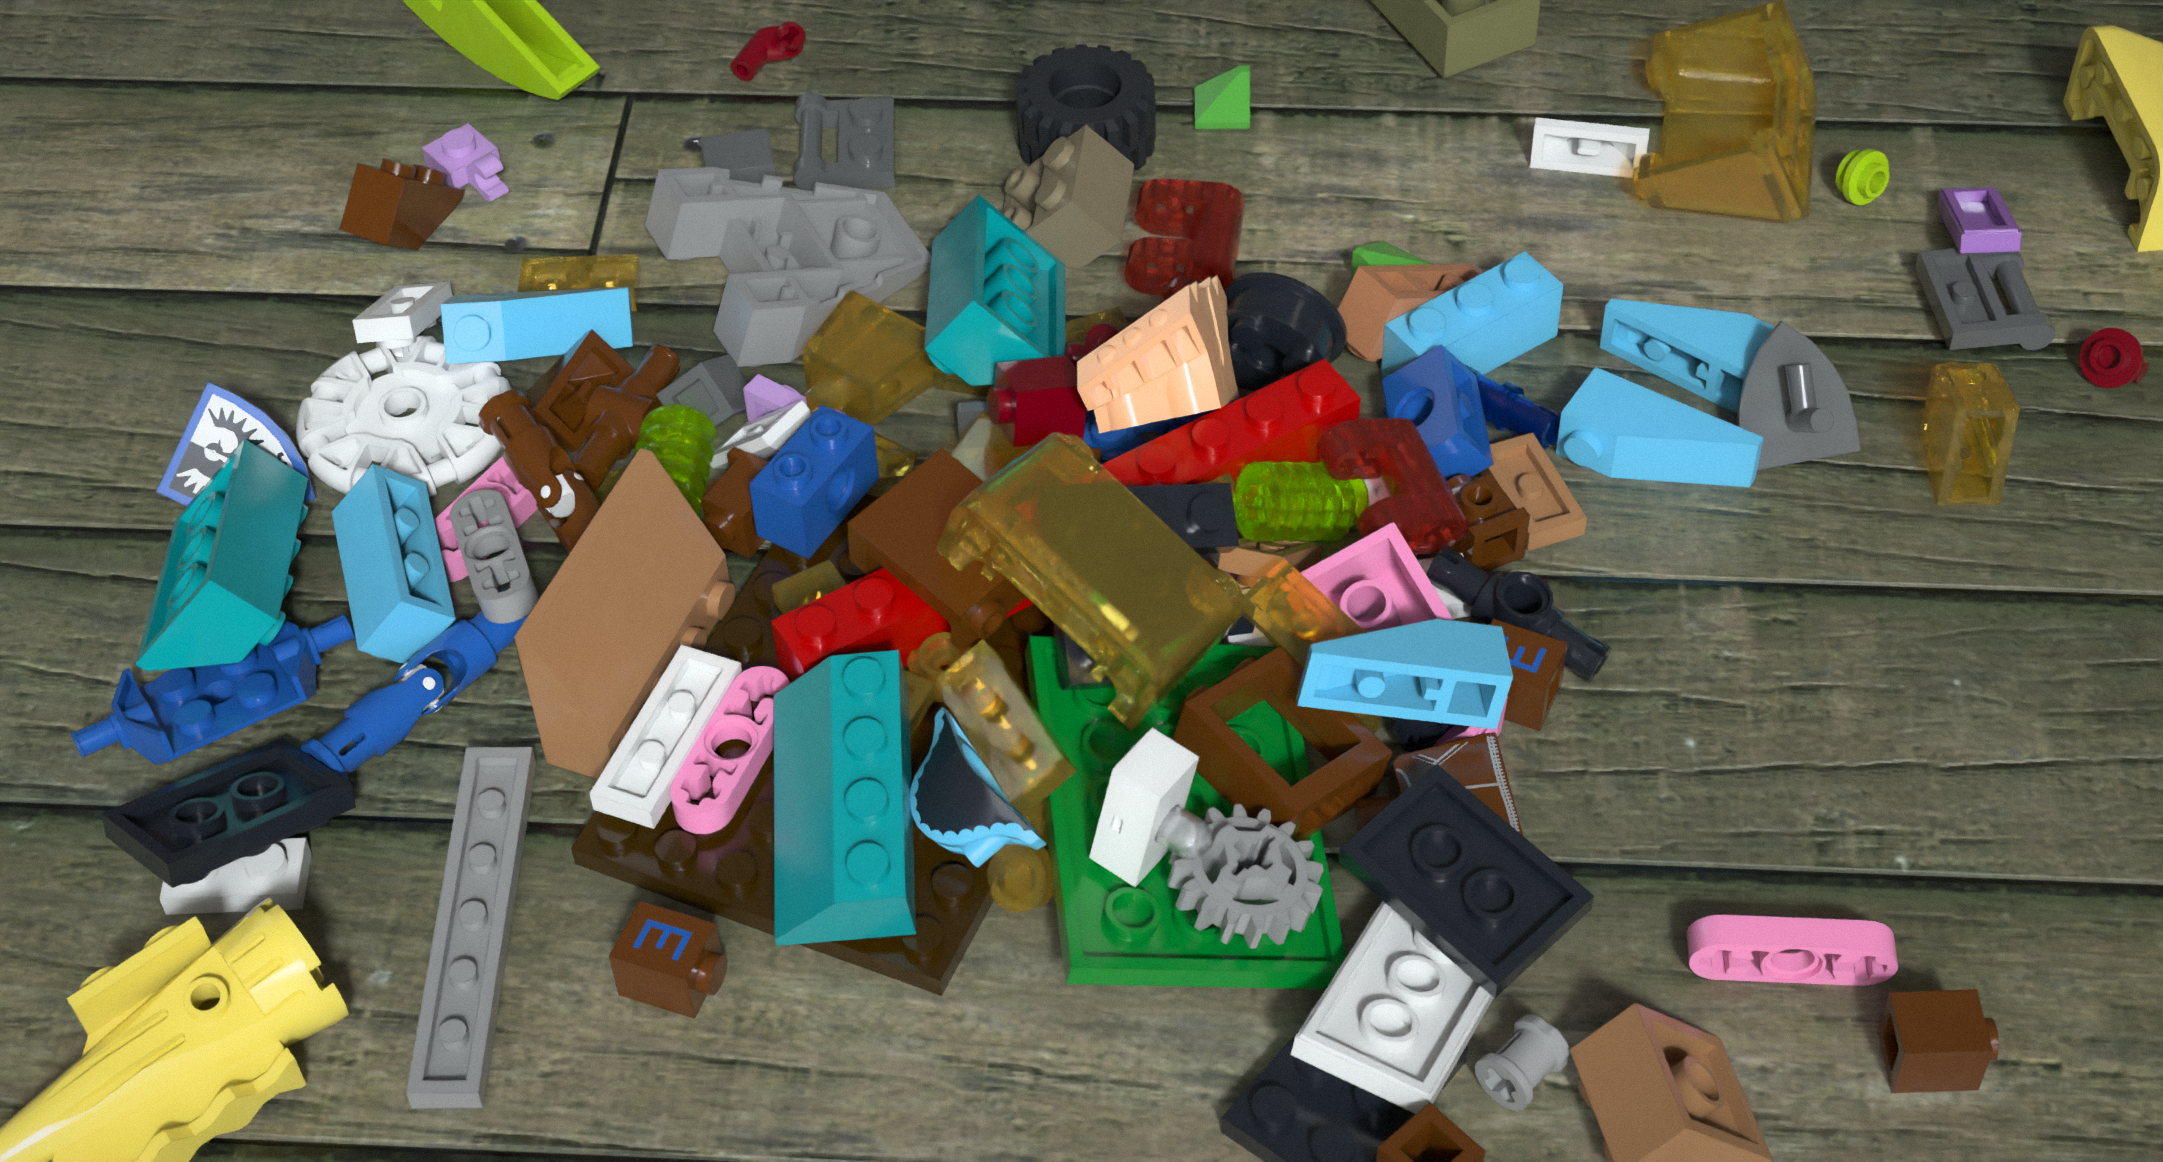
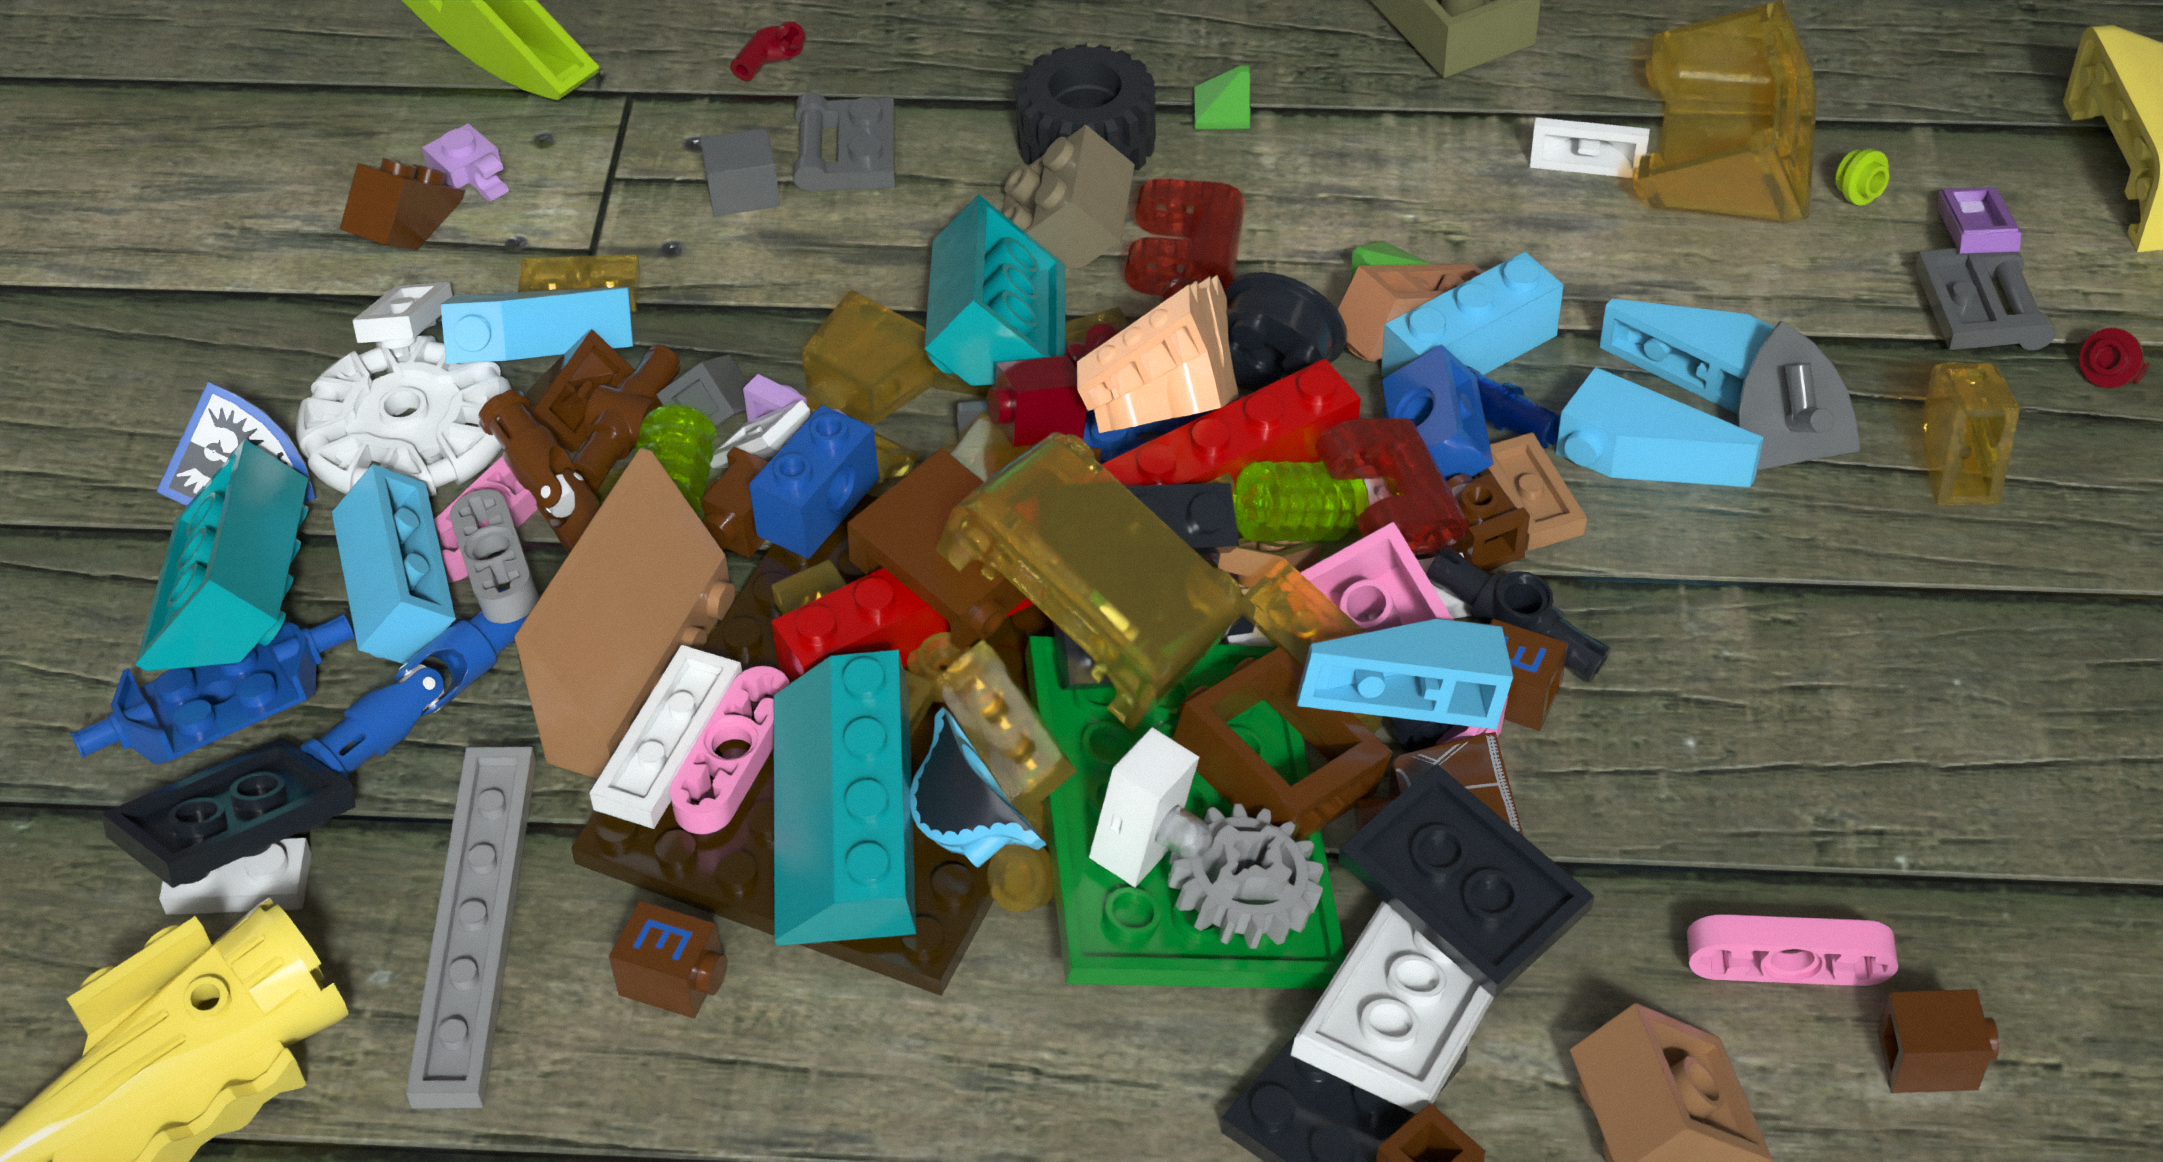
(785, 252): light grey wedge -> none
(1522, 1062): light grey bush -> none

